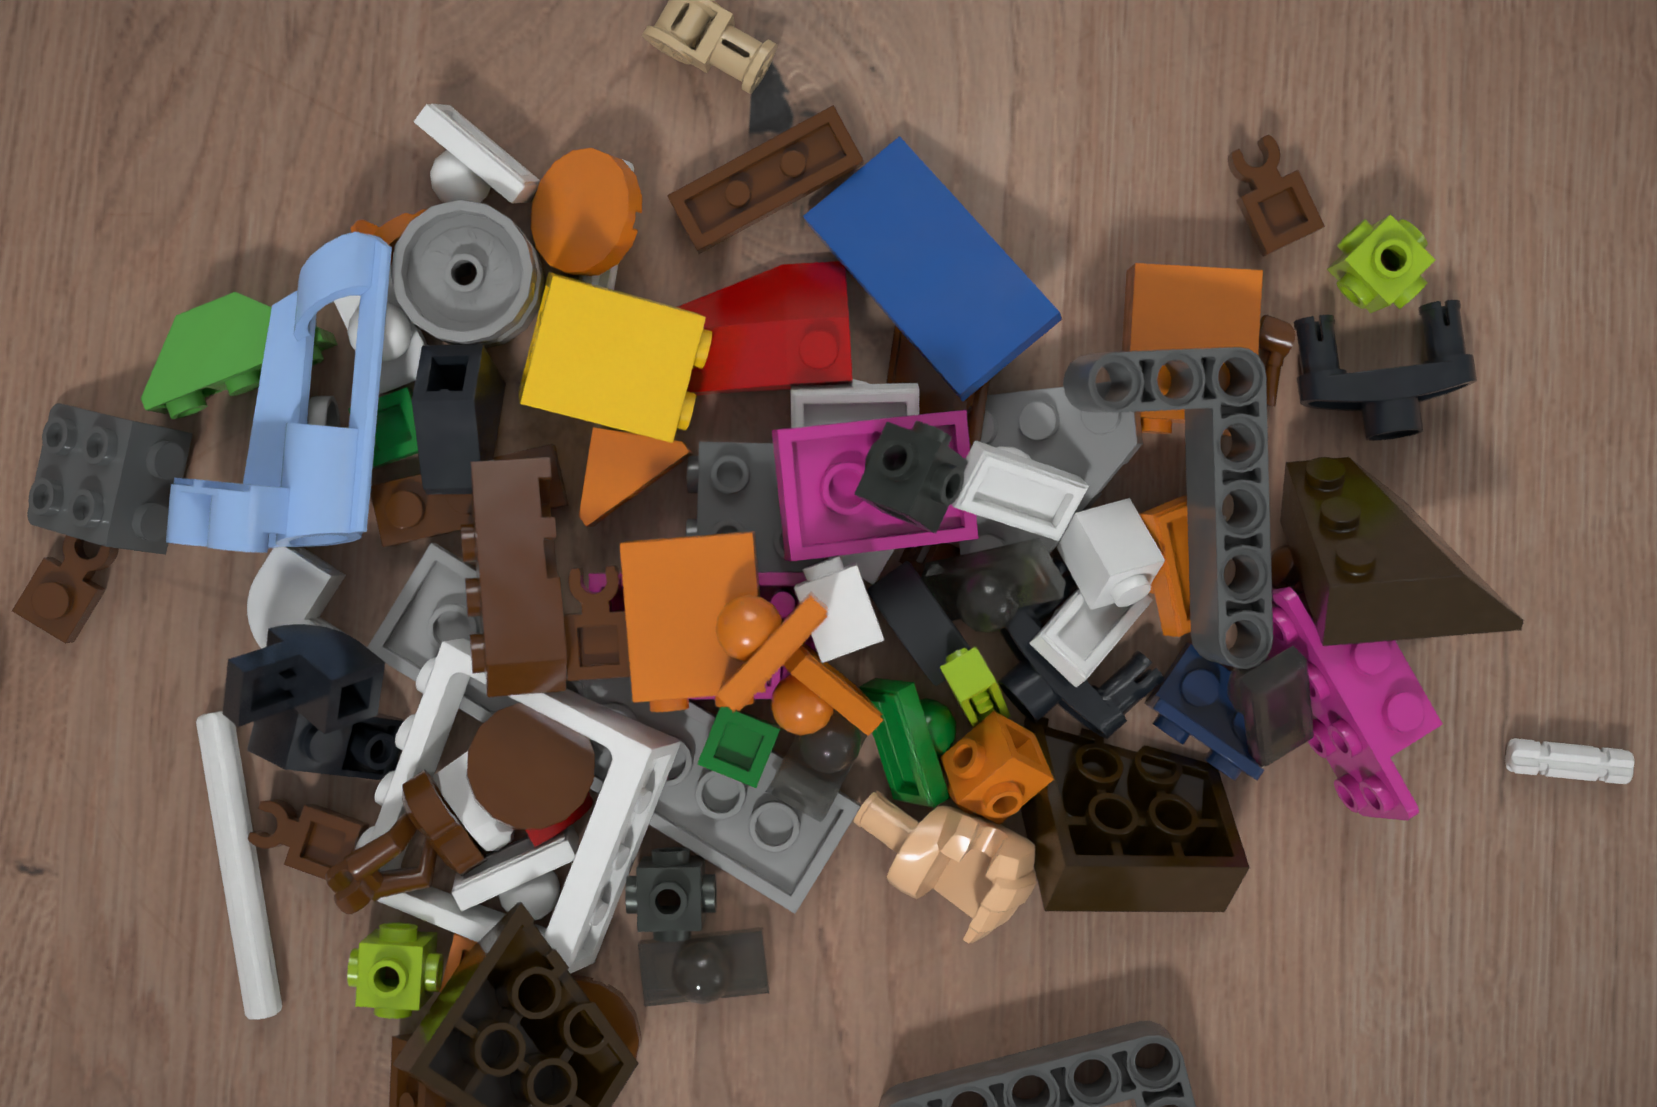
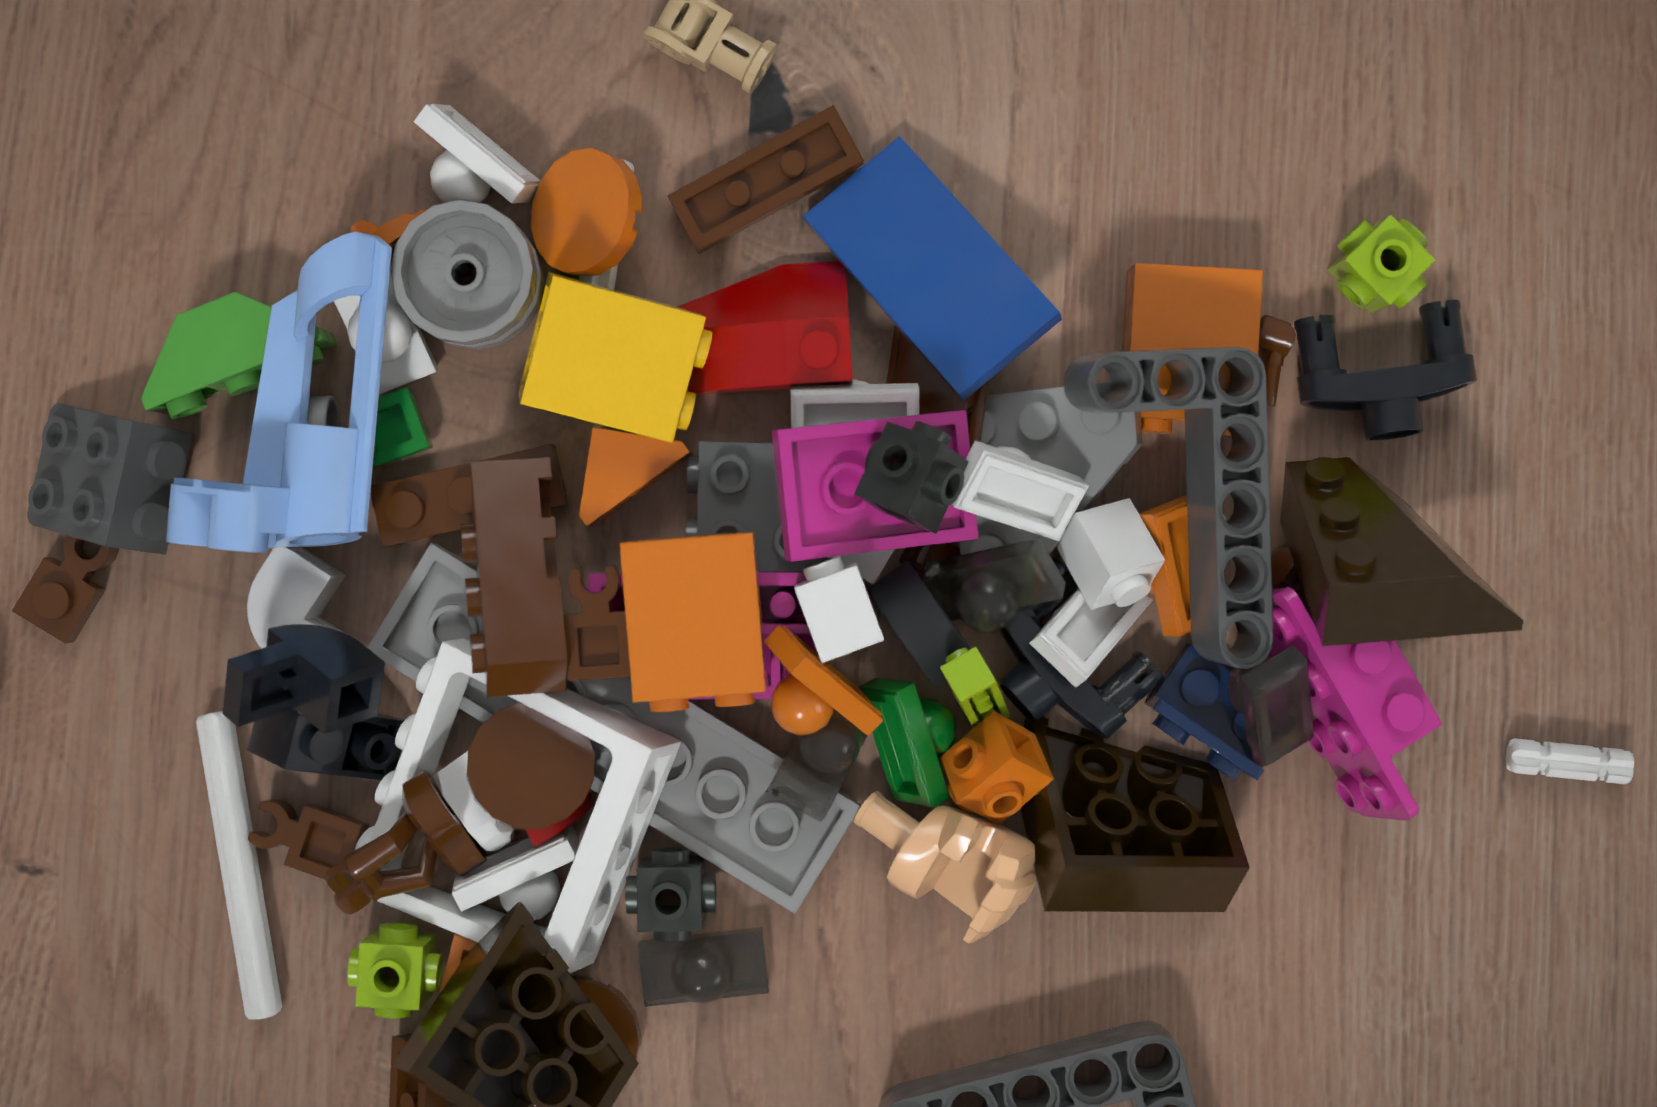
(455, 414): black slope -> none
(739, 746): green plate -> none
(754, 633): orange tile -> none
(1278, 206): reddish brown plate -> none

